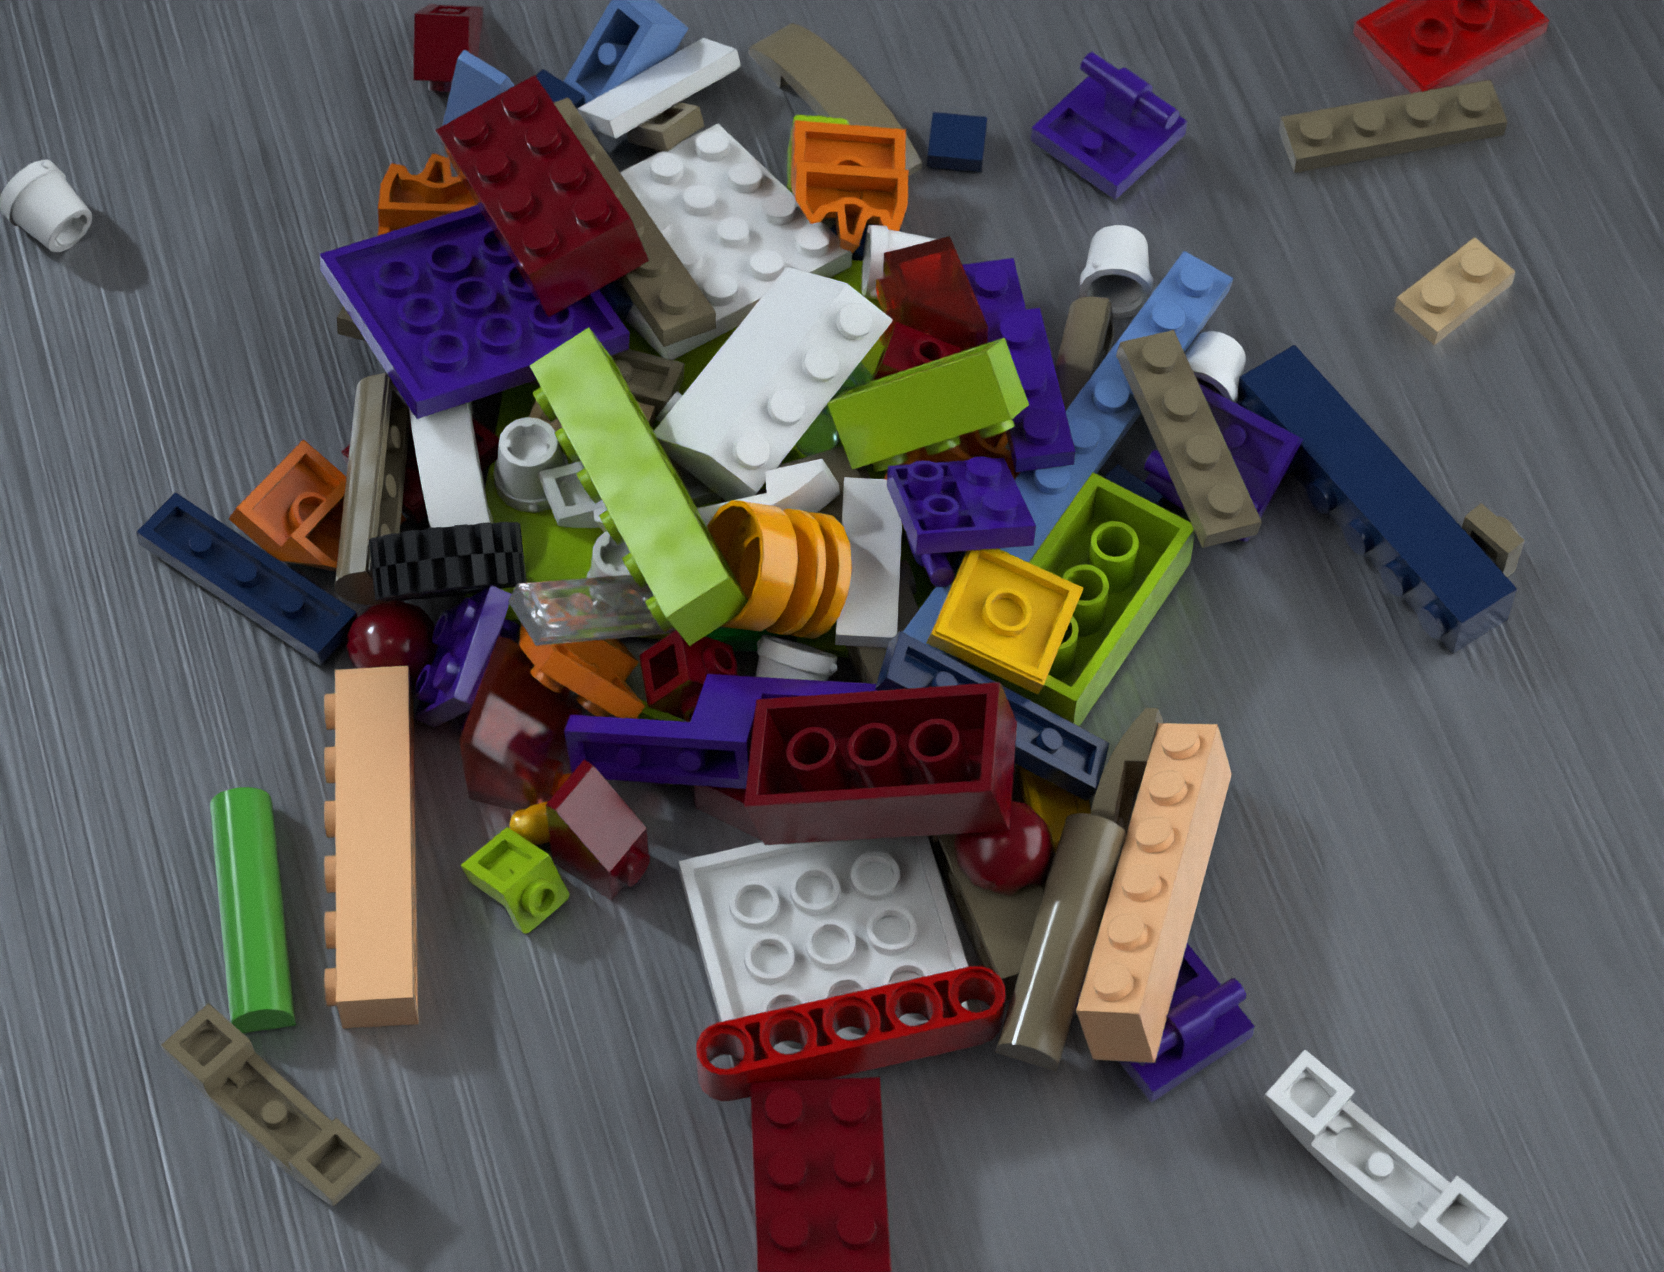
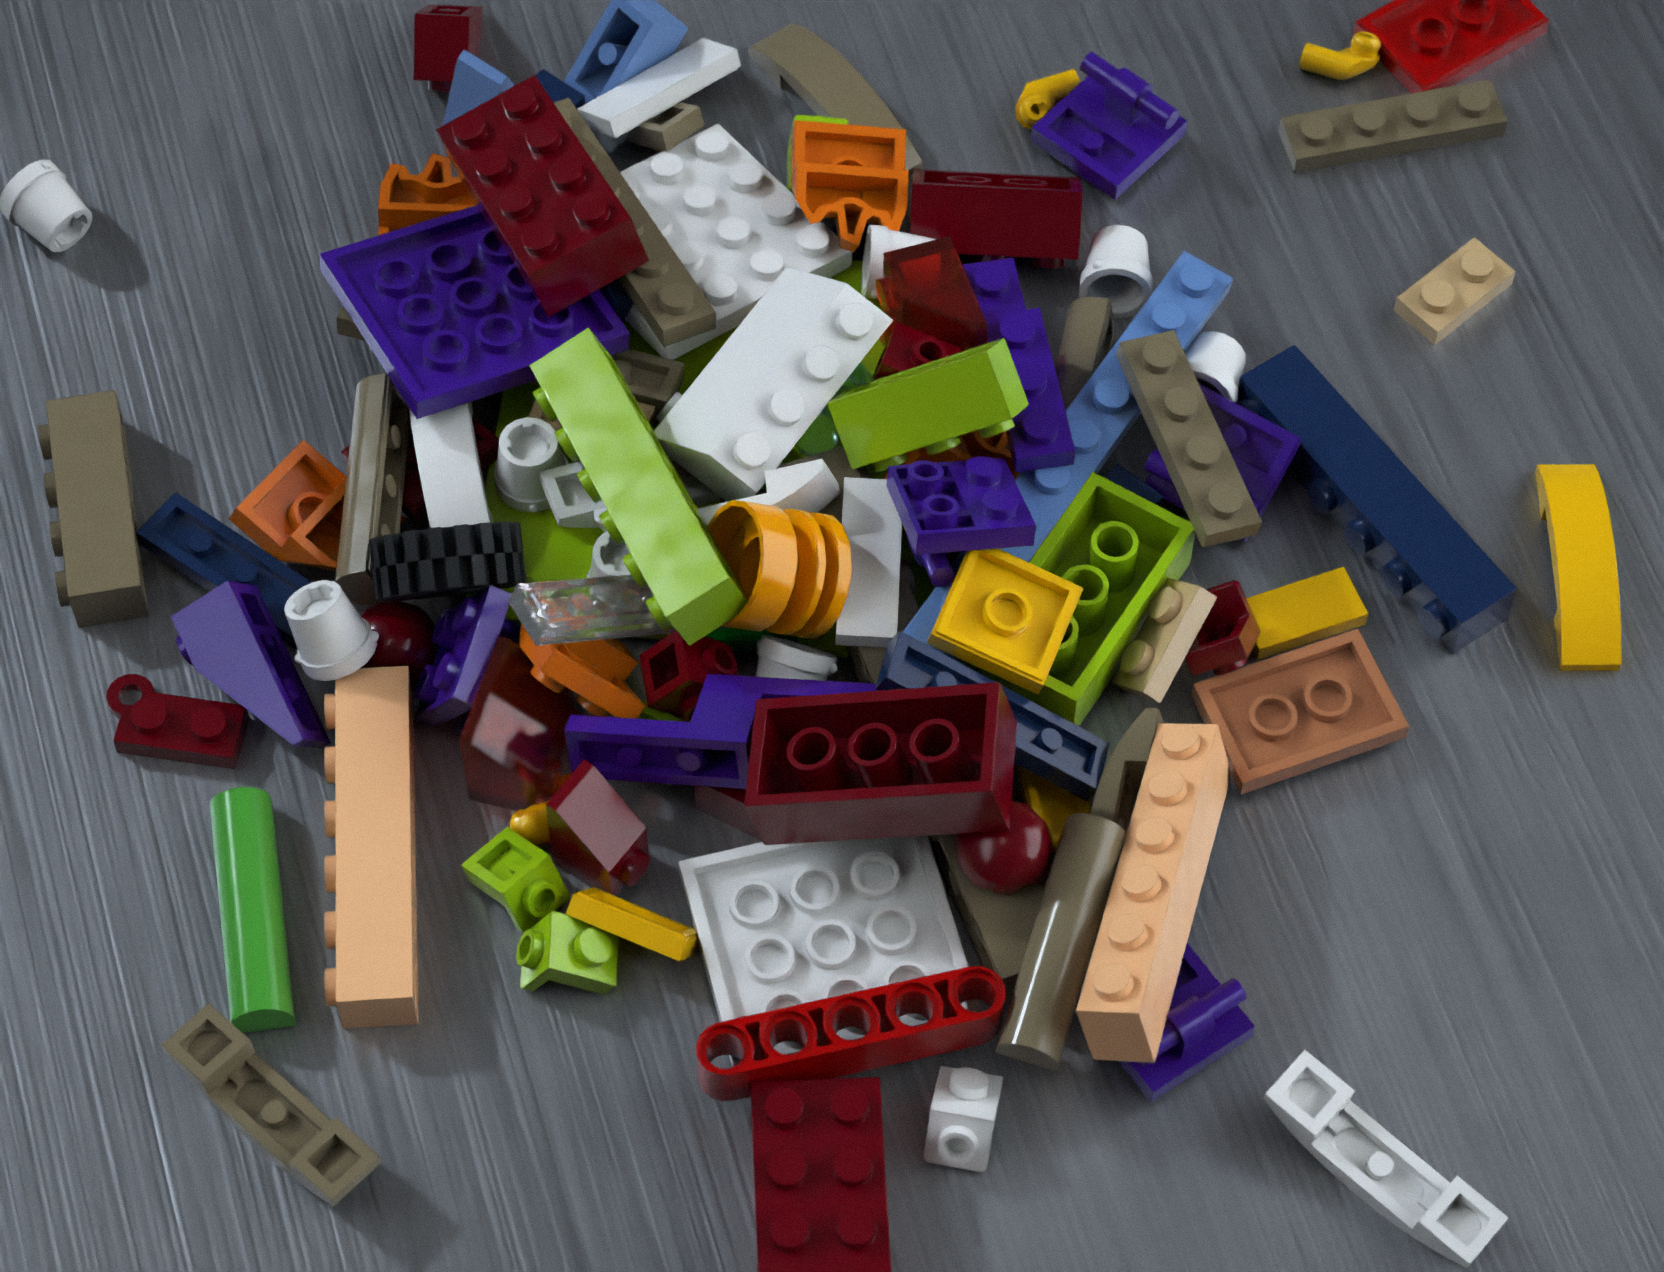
(95, 509): none -> dark tan brick
(176, 725): none -> dark red hinge
(242, 653): none -> dark purple slope
(328, 631): none -> white piece
(568, 953): none -> lime bracket
(634, 923): none -> yellow tile
(957, 142): dark blue tile -> none
(962, 1118): none -> white bracket
(1000, 214): none -> dark red slope
(1042, 94): none -> yellow arm
(1164, 639): none -> tan plate
(1225, 634): none -> dark red bracket
(1300, 710): none -> nougat plate
(1306, 612): none -> yellow tile
(1343, 63): none -> yellow arm
(1495, 537): dark tan plate -> none
(1583, 567): none -> yellow slope

